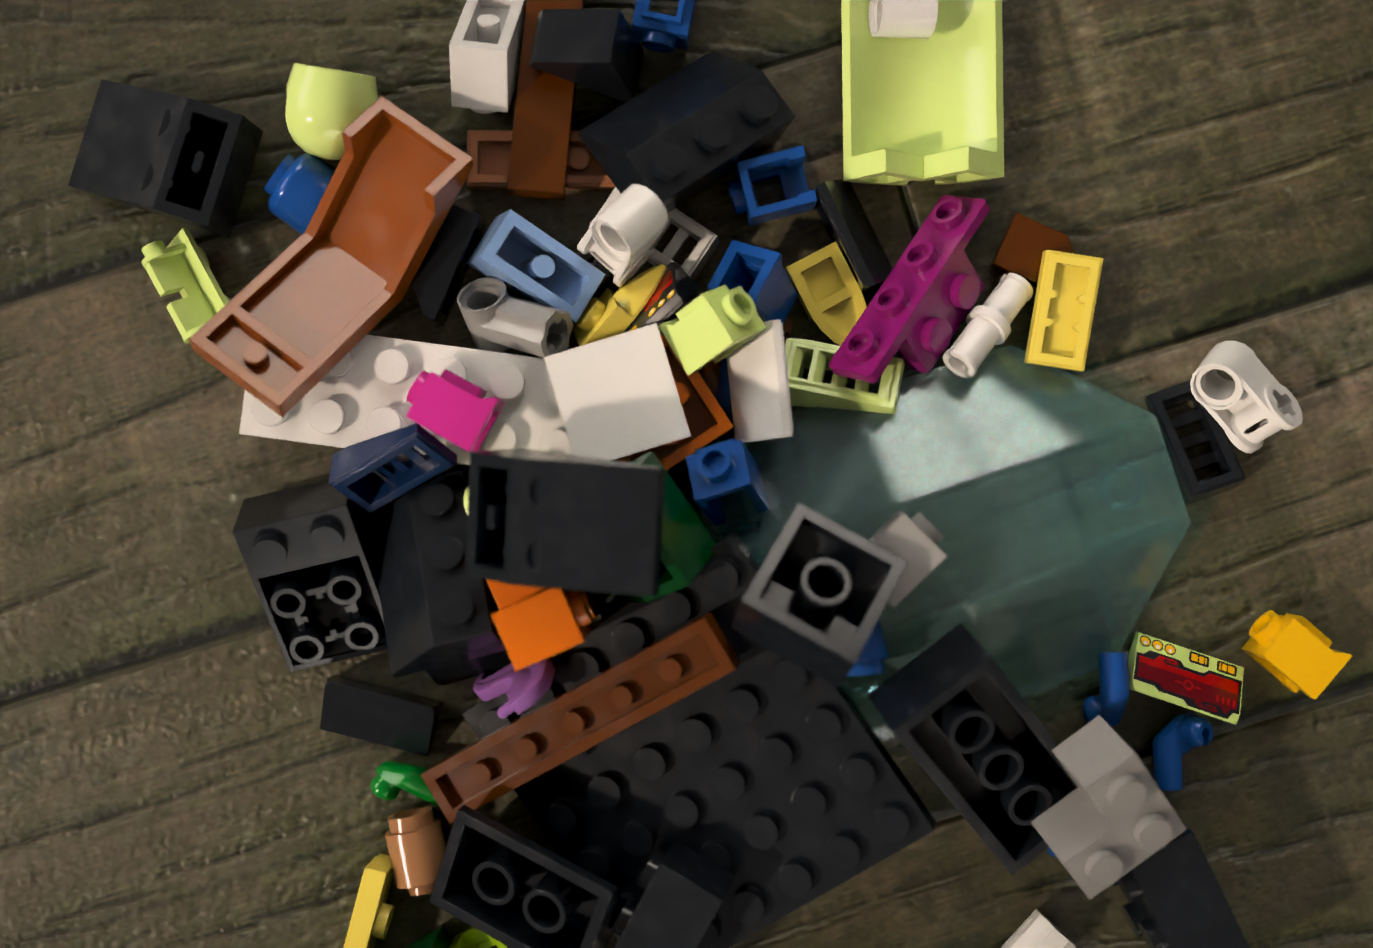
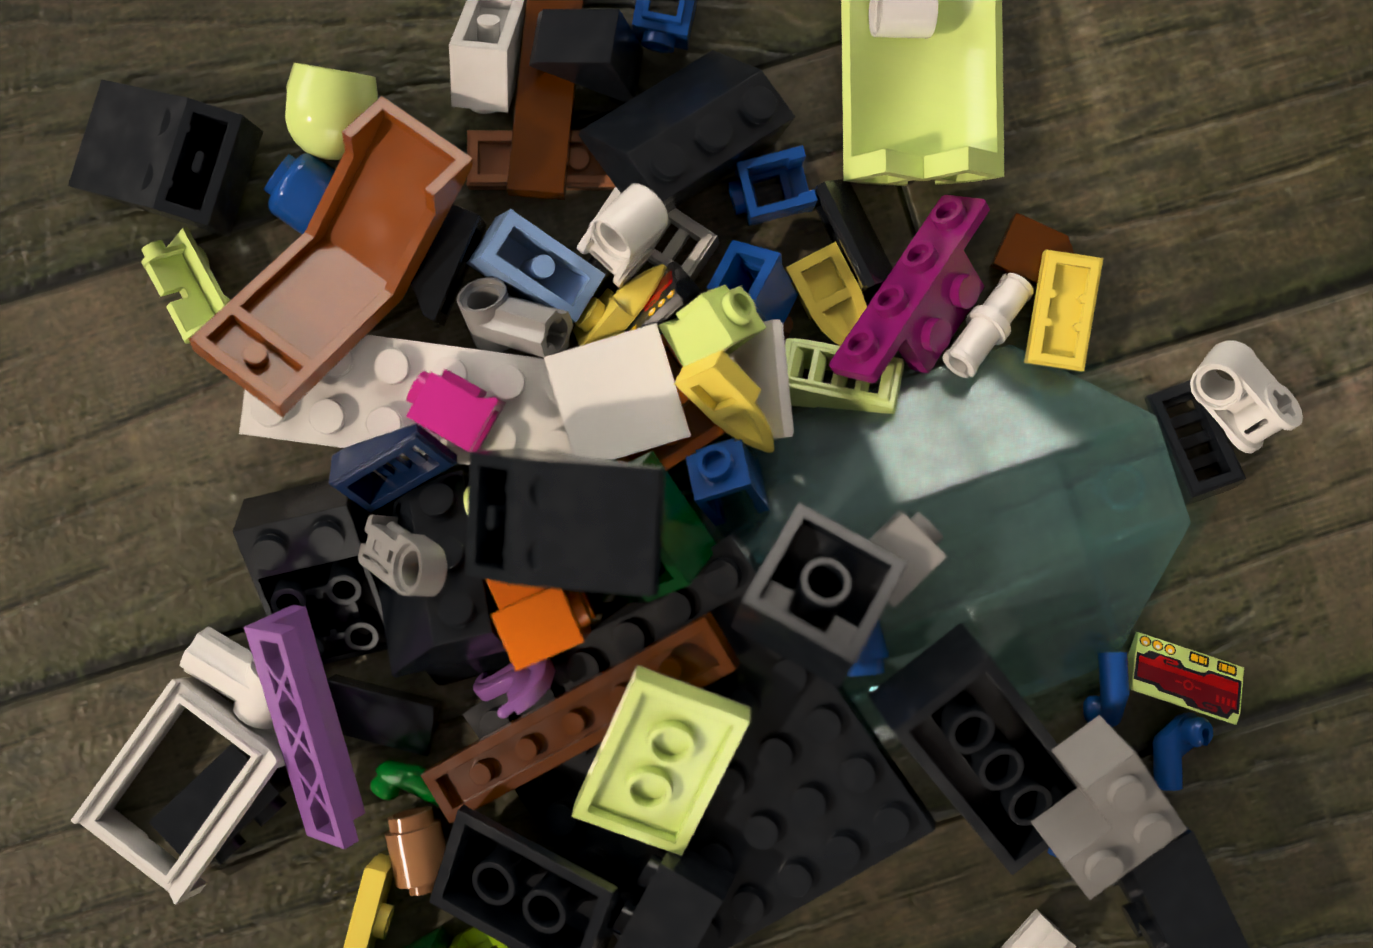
(98, 814): none -> white piece
(192, 806): none -> black brick
(231, 672): none -> white piece
(306, 725): none -> medium lavender fence
(402, 559): none -> light grey piece
(661, 760): none -> yellowish green plate
(727, 398): none -> light yellow plate
(1294, 652): yellow window -> none

